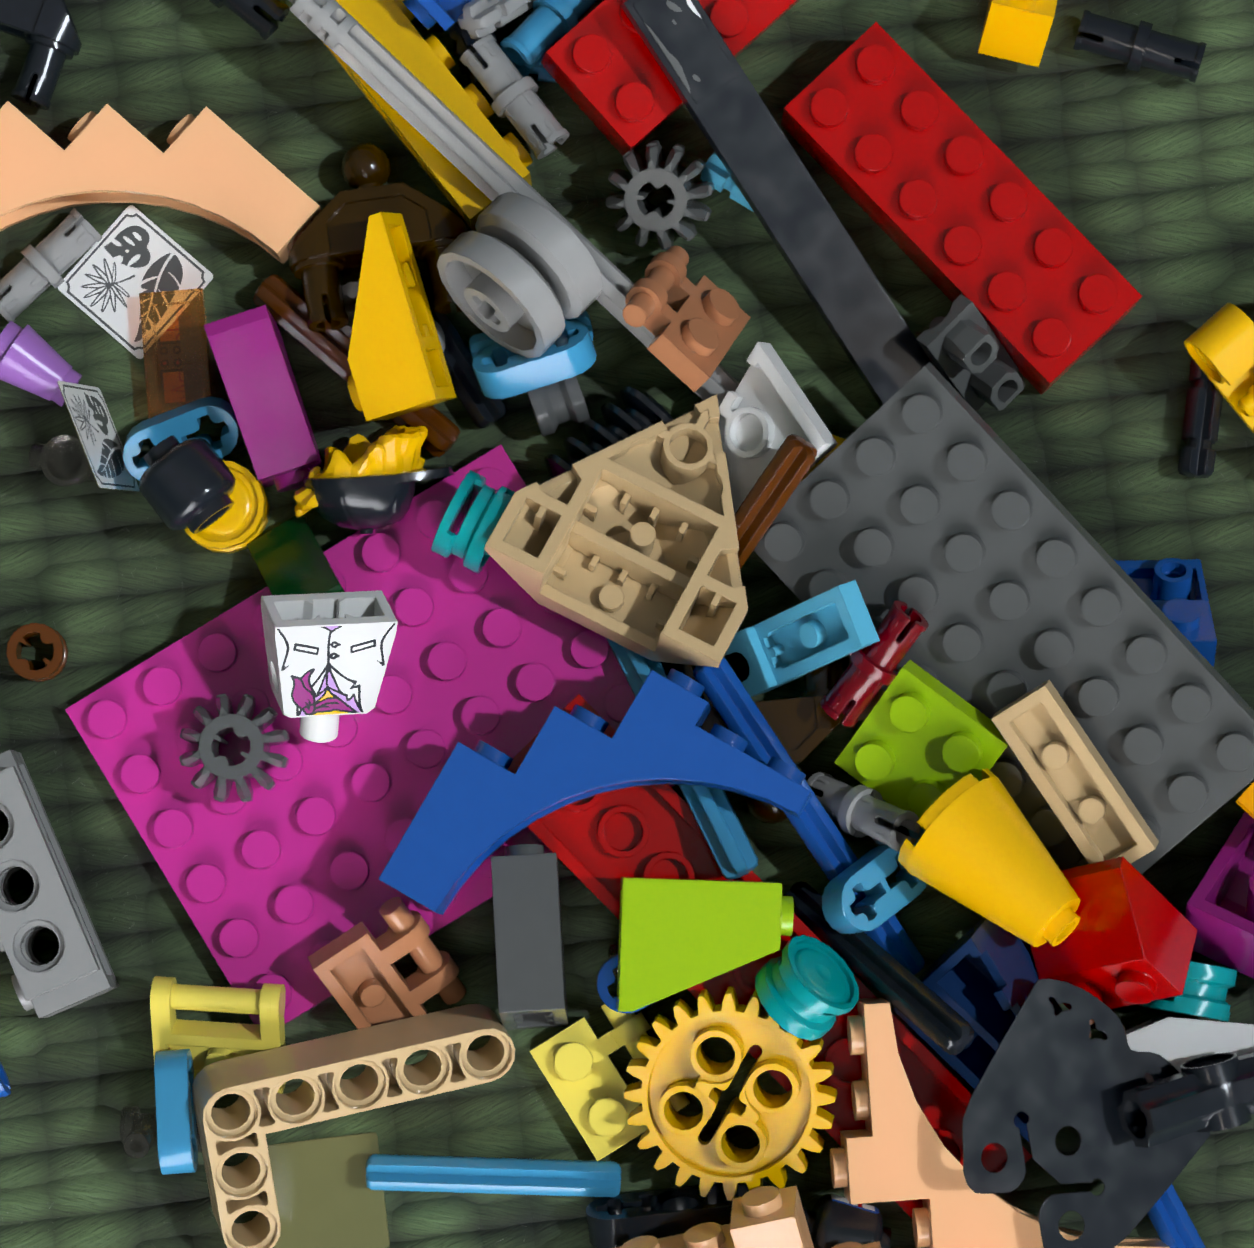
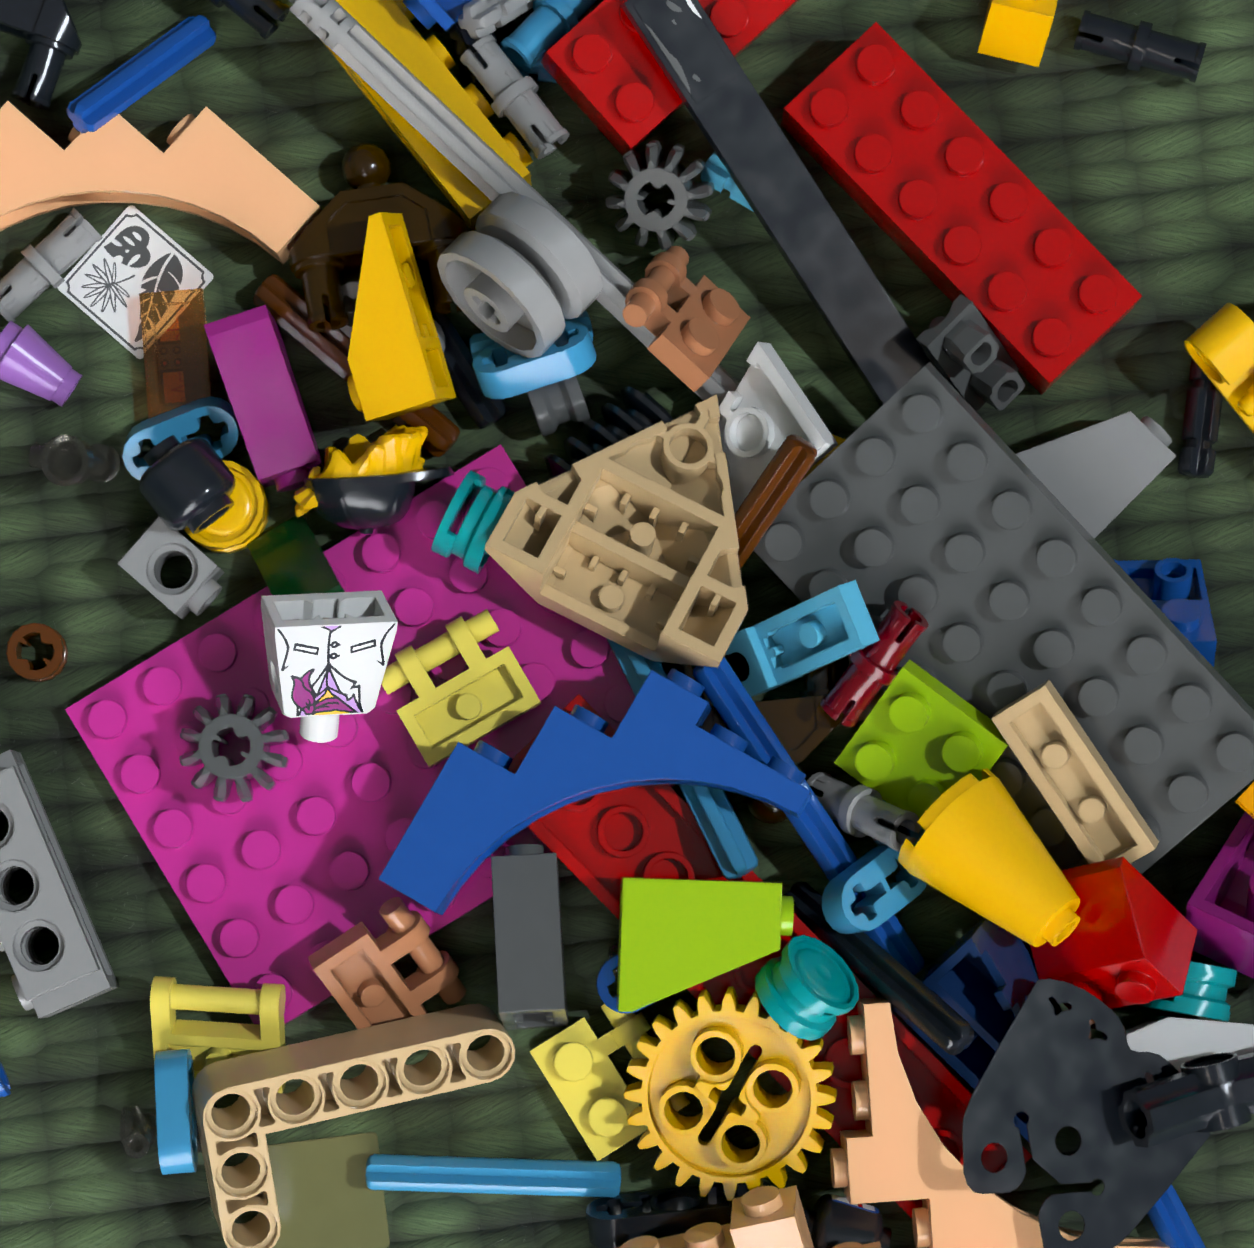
(97, 436): white sticker -> none
(141, 74): none -> blue axle
(153, 550): none -> light grey brick
(466, 705): none -> light yellow plate
(1101, 467): none -> light grey slope

